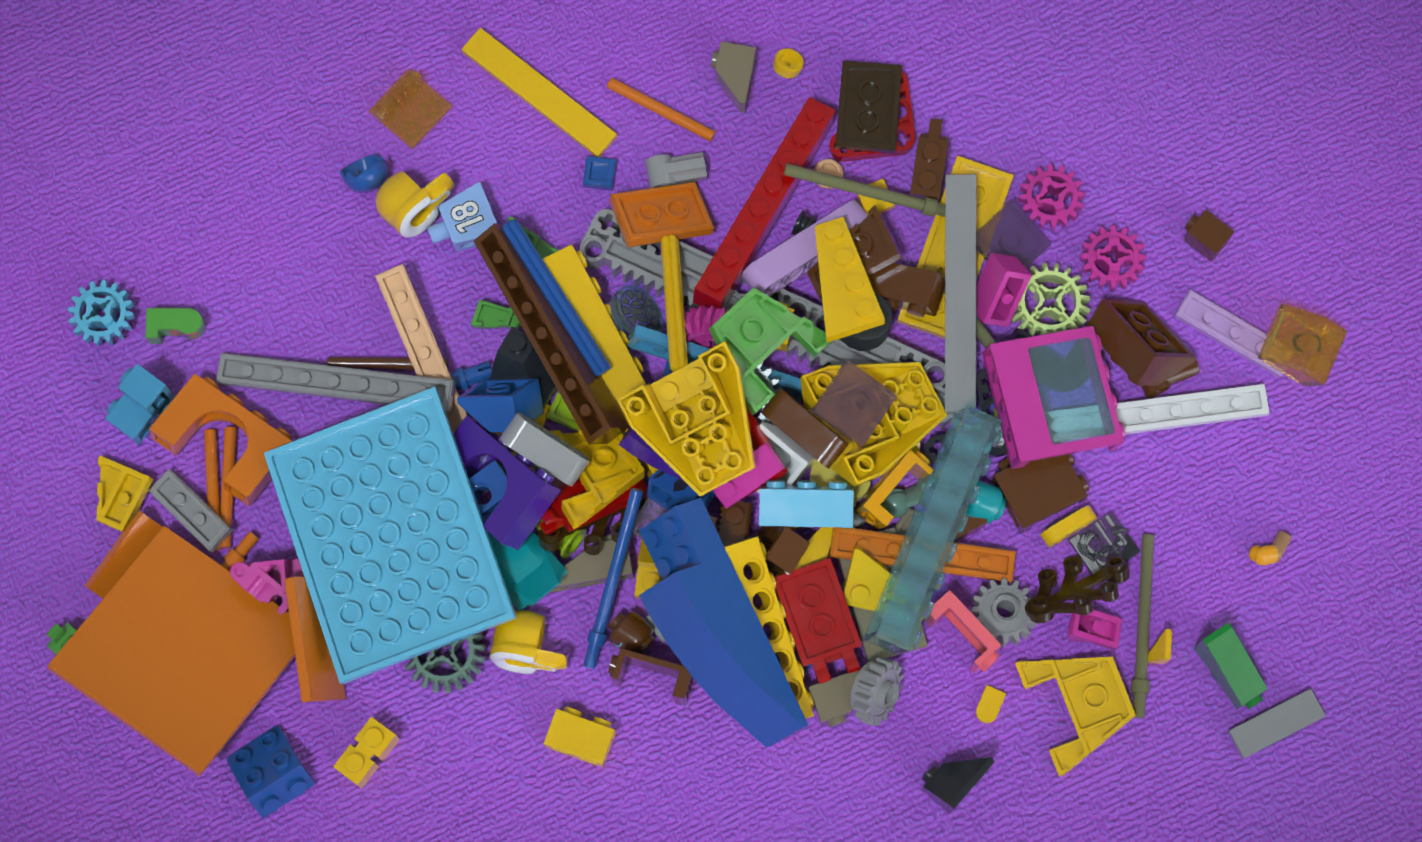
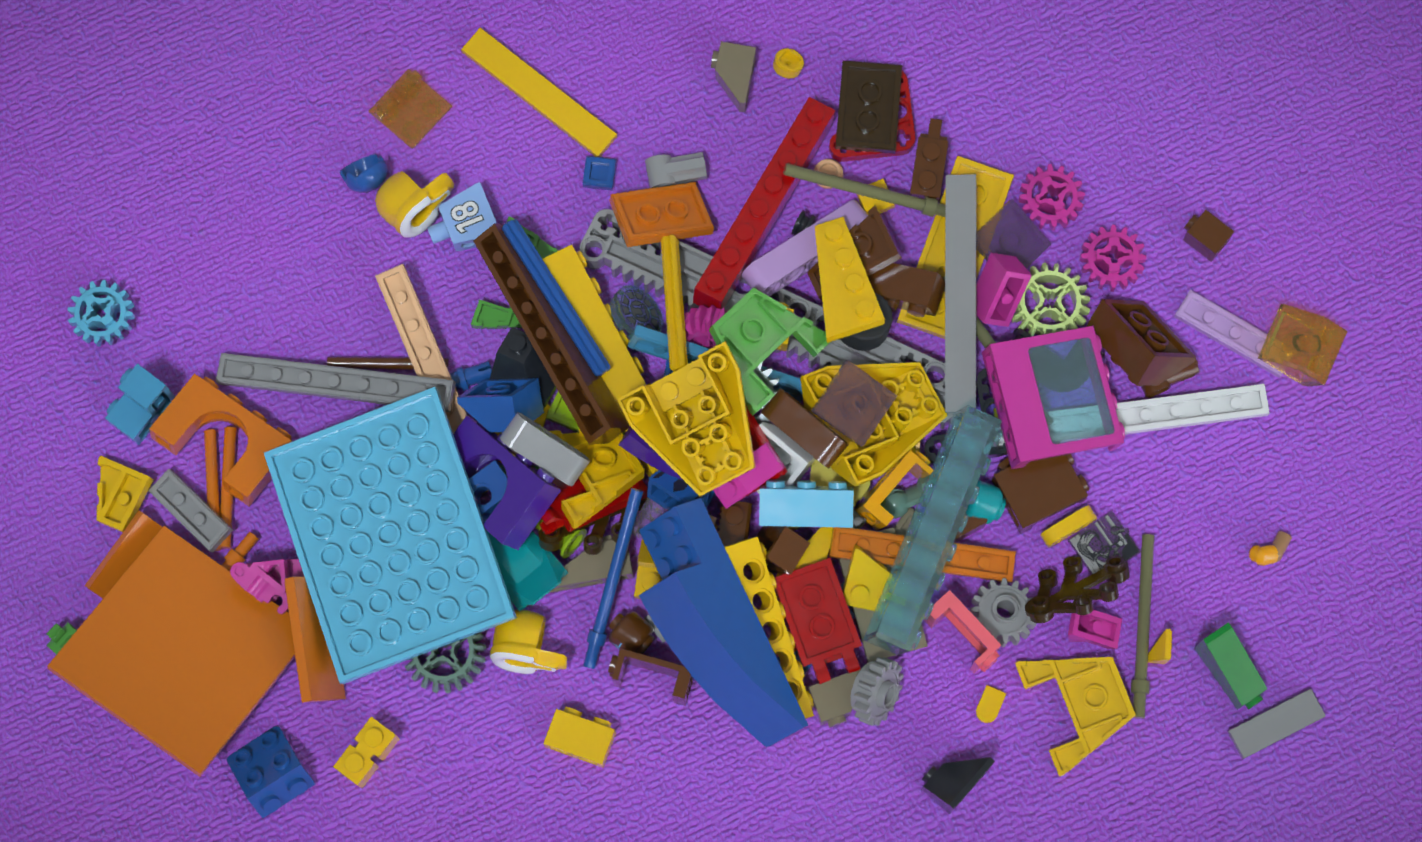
(173, 322): bright green leg -> none
(661, 109): orange bar -> none

